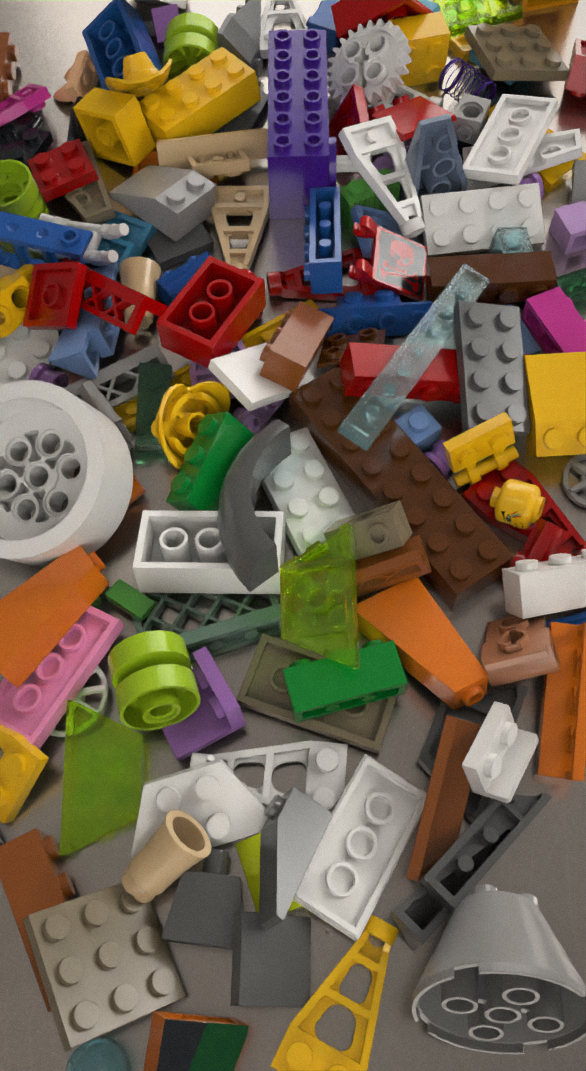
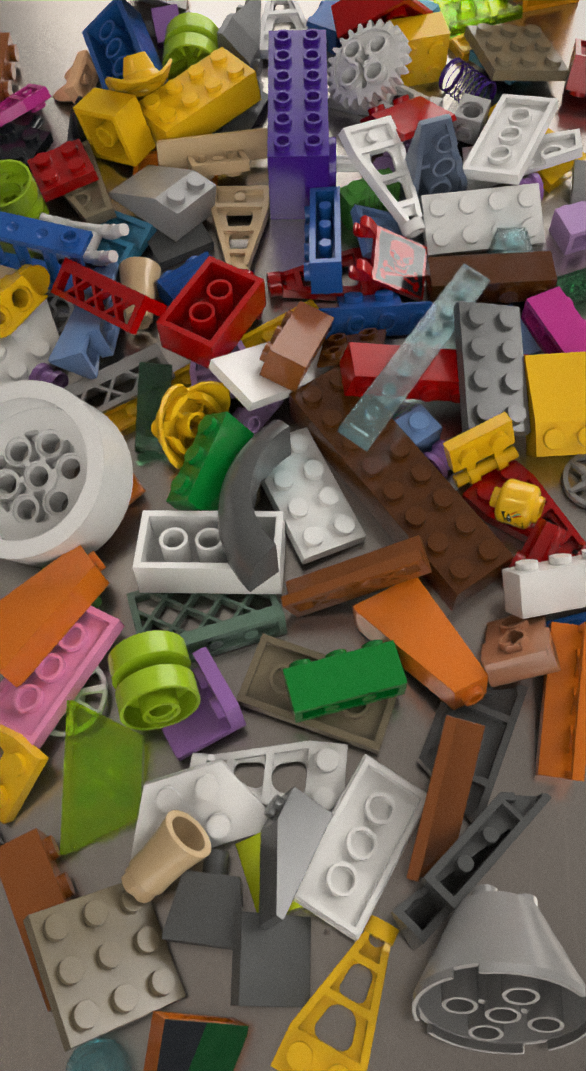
(55, 296): red plate -> none
(96, 399): light grey piece -> none
(130, 600): bright green piece -> none
(321, 599): clear neon green wing -> none
(351, 112): red plate -> none
(376, 529): dark tan brick -> none
(499, 755): white bracket -> none

